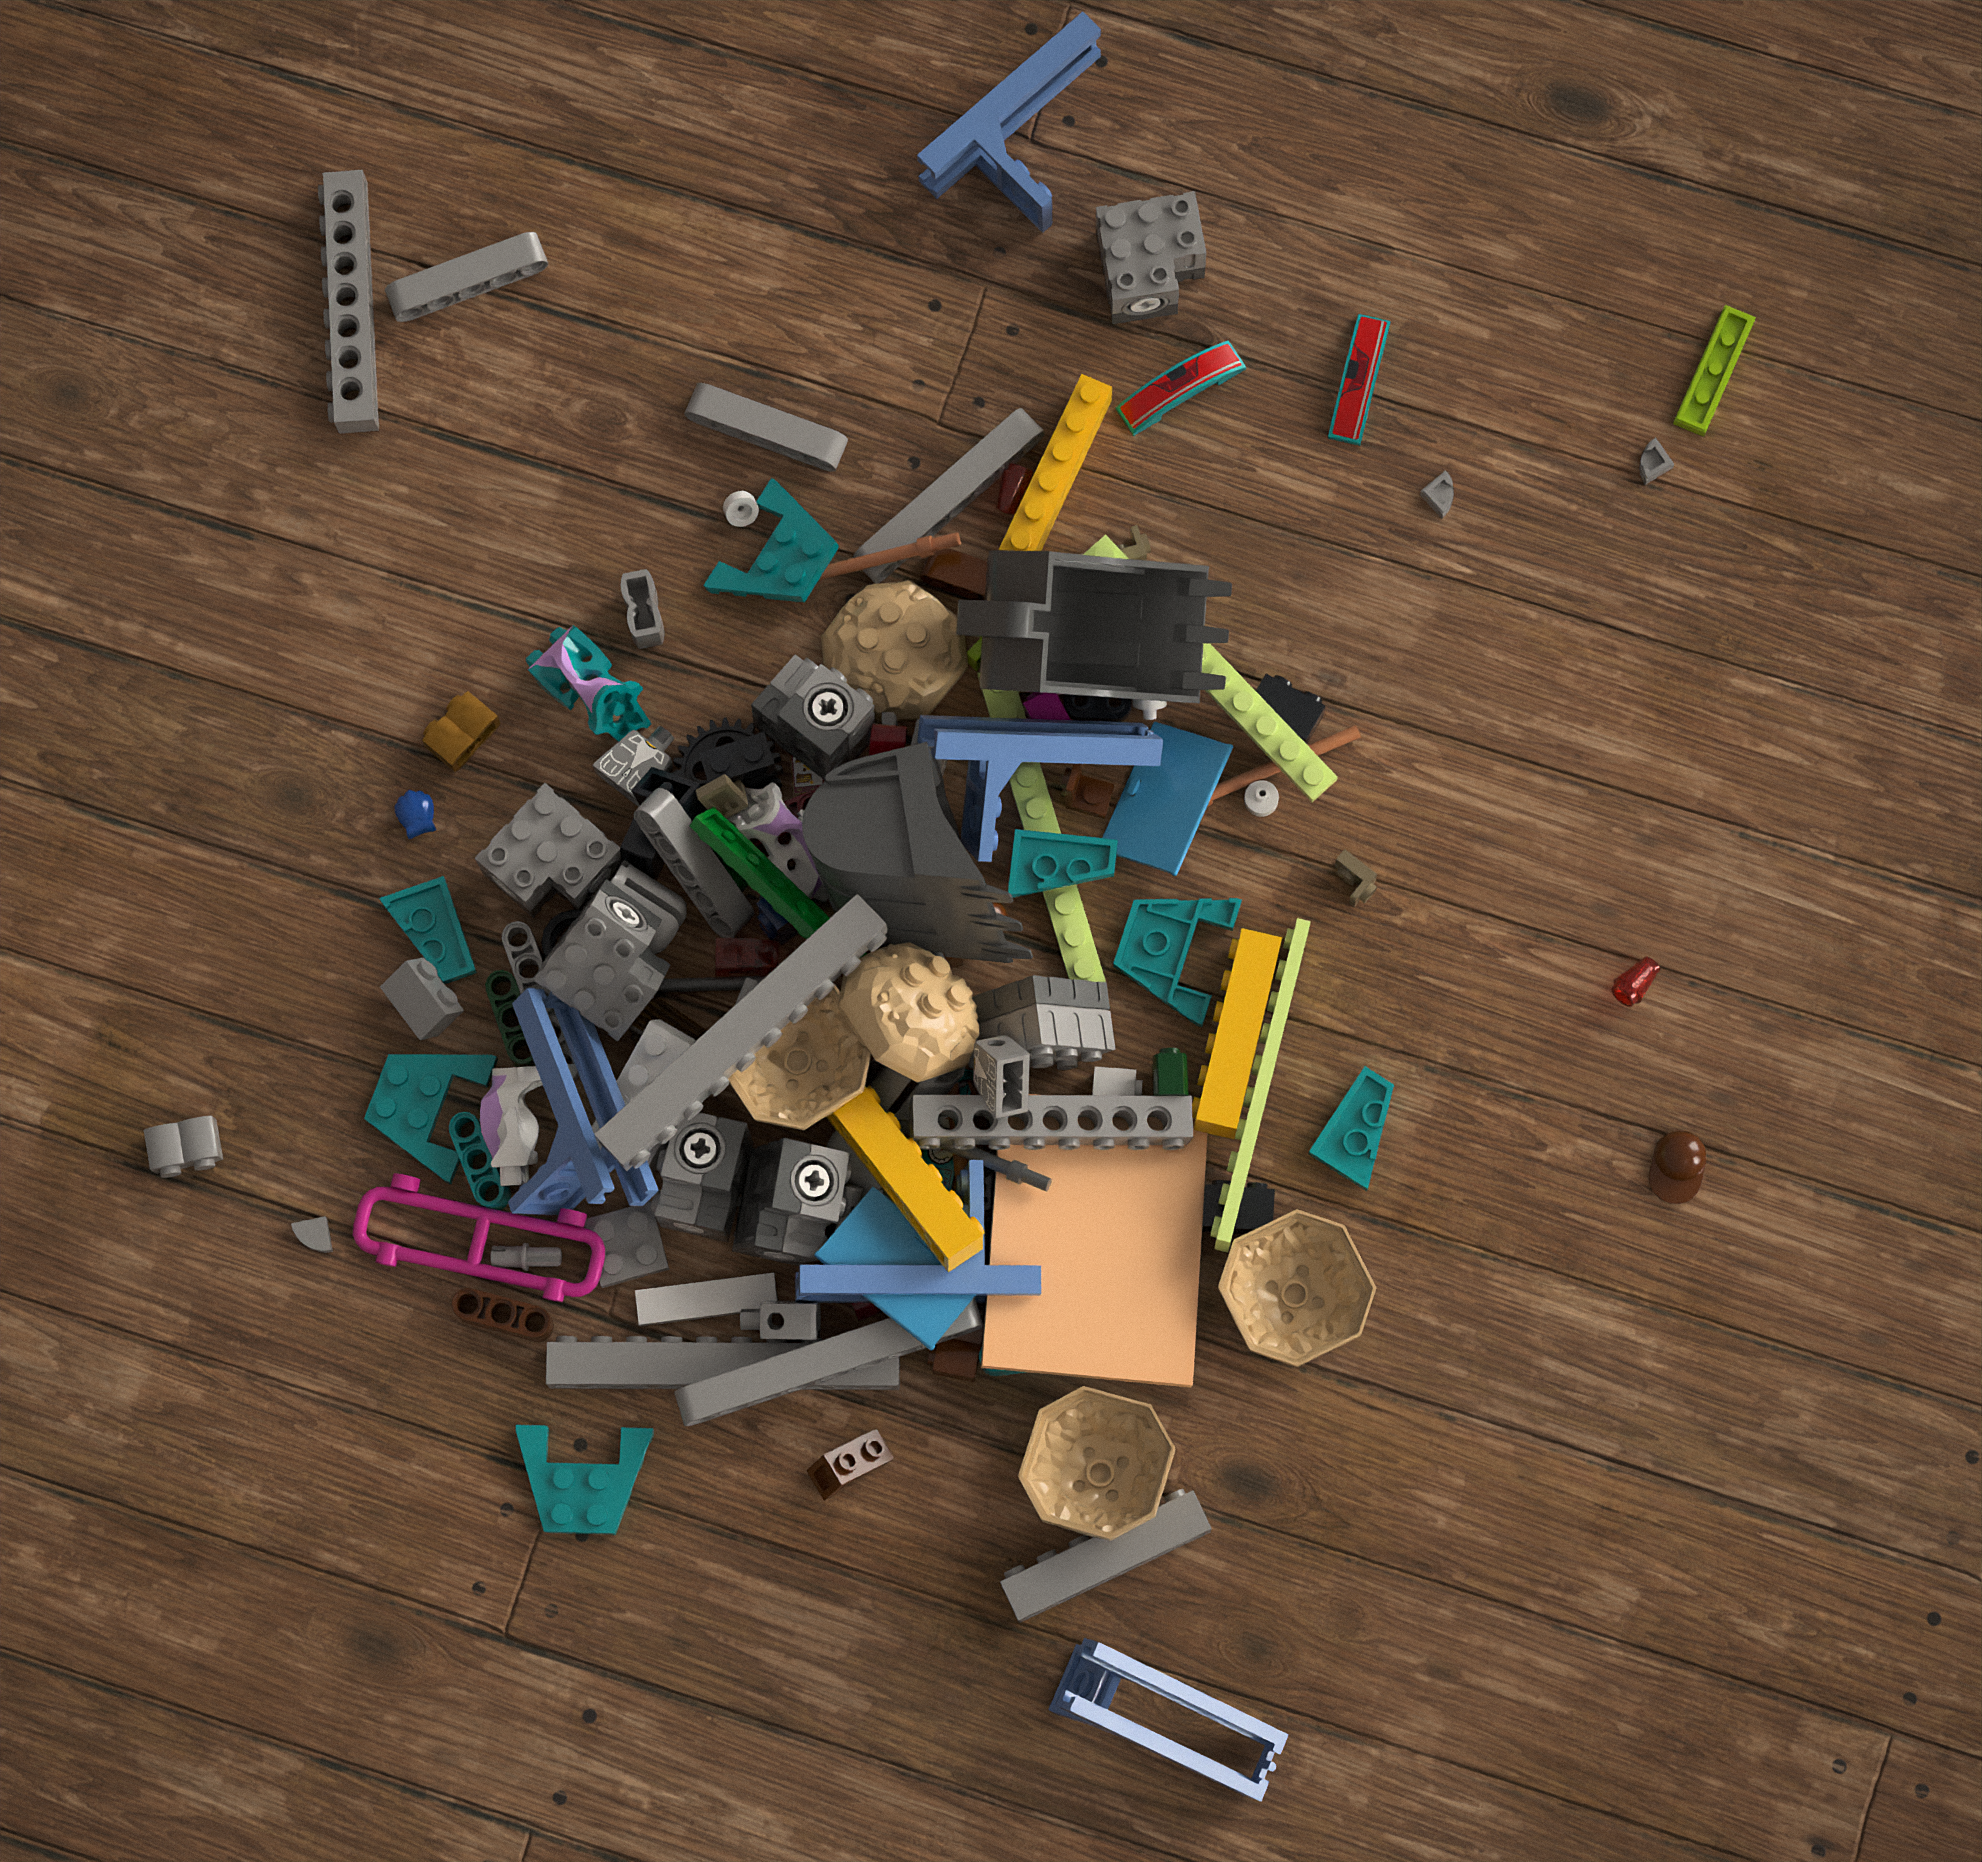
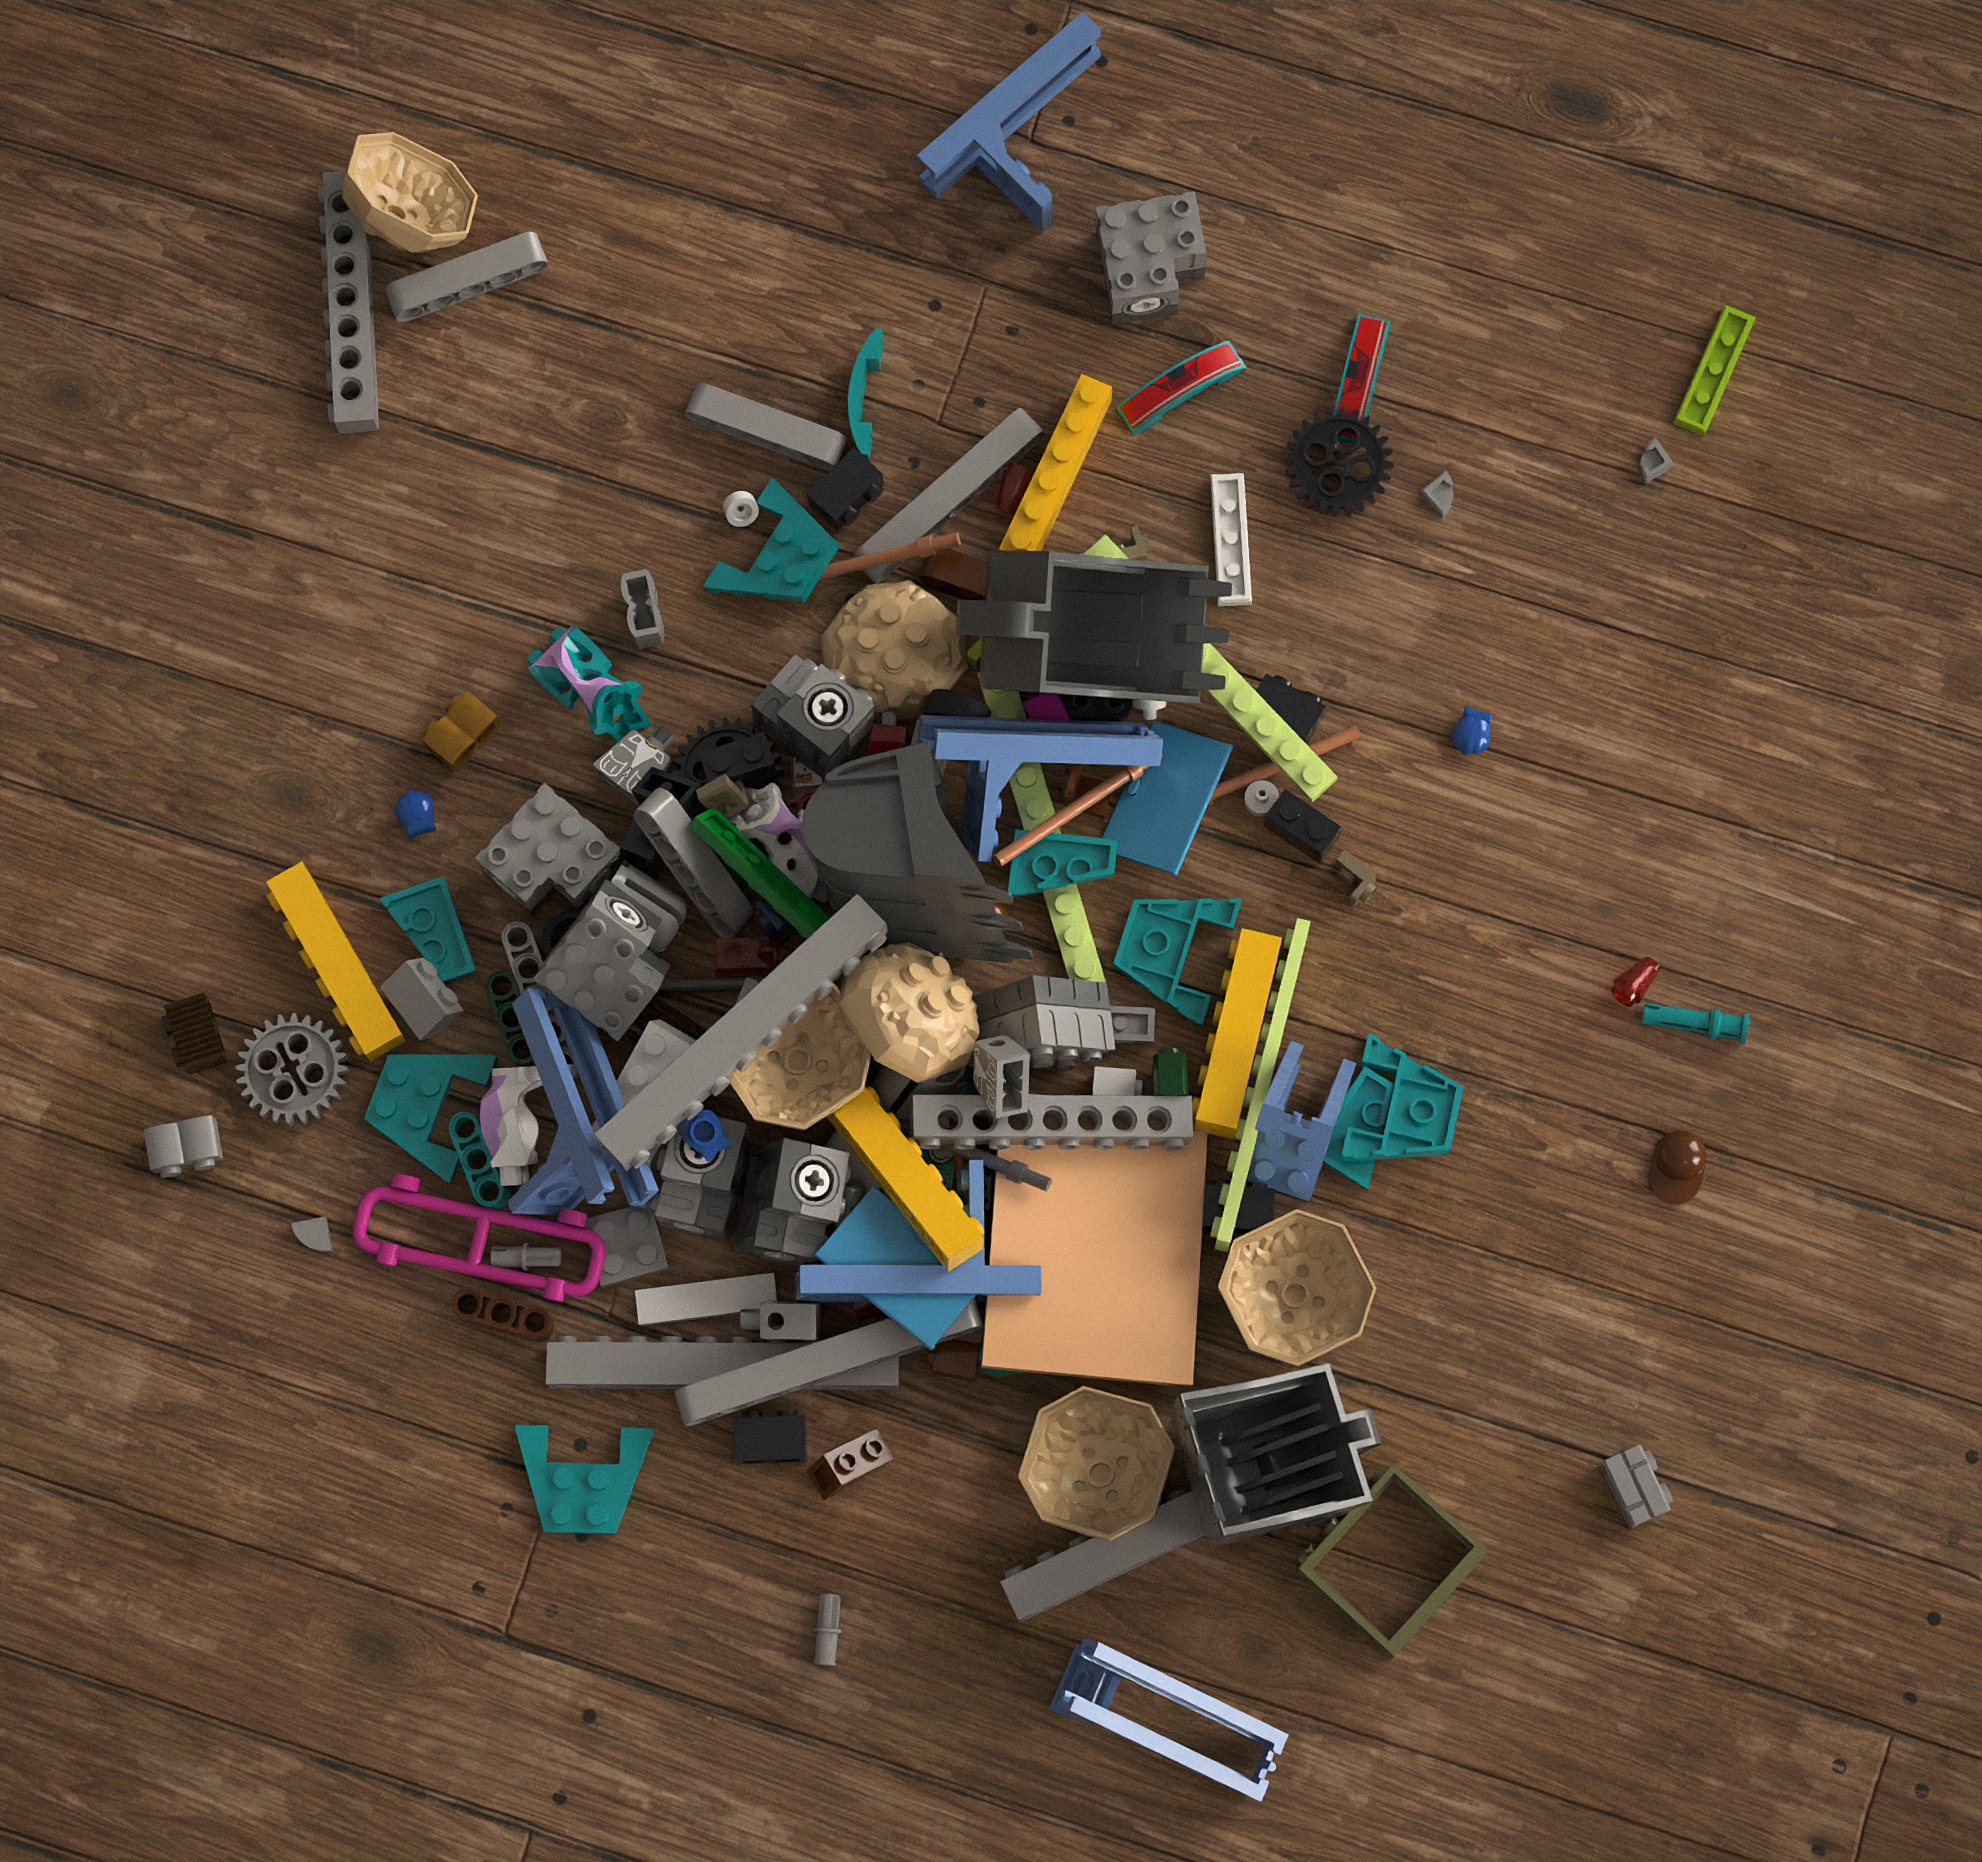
(195, 1034): none -> dark brown brick
(265, 1084): none -> light grey gear
(335, 961): none -> yellow brick
(407, 193): none -> tan rock
(704, 1134): none -> blue animal
(770, 1438): none -> black brick
(827, 1630): none -> light grey axle
(846, 490): none -> black brick
(867, 359): none -> teal slope
(953, 703): none -> black tyre
(1125, 774): none -> nougat bar
(1133, 1024): none -> light grey plate
(1231, 537): none -> white tile
(1273, 1453): none -> dark grey piece
(1290, 1147): none -> medium blue piece
(1302, 826): none -> black brick
(1337, 1530): none -> olive window
(1353, 488): none -> black gear
(1419, 1112): none -> teal wing
(1472, 731): none -> blue animal
(1636, 1486): none -> light grey brick
(1713, 1024): none -> teal pin

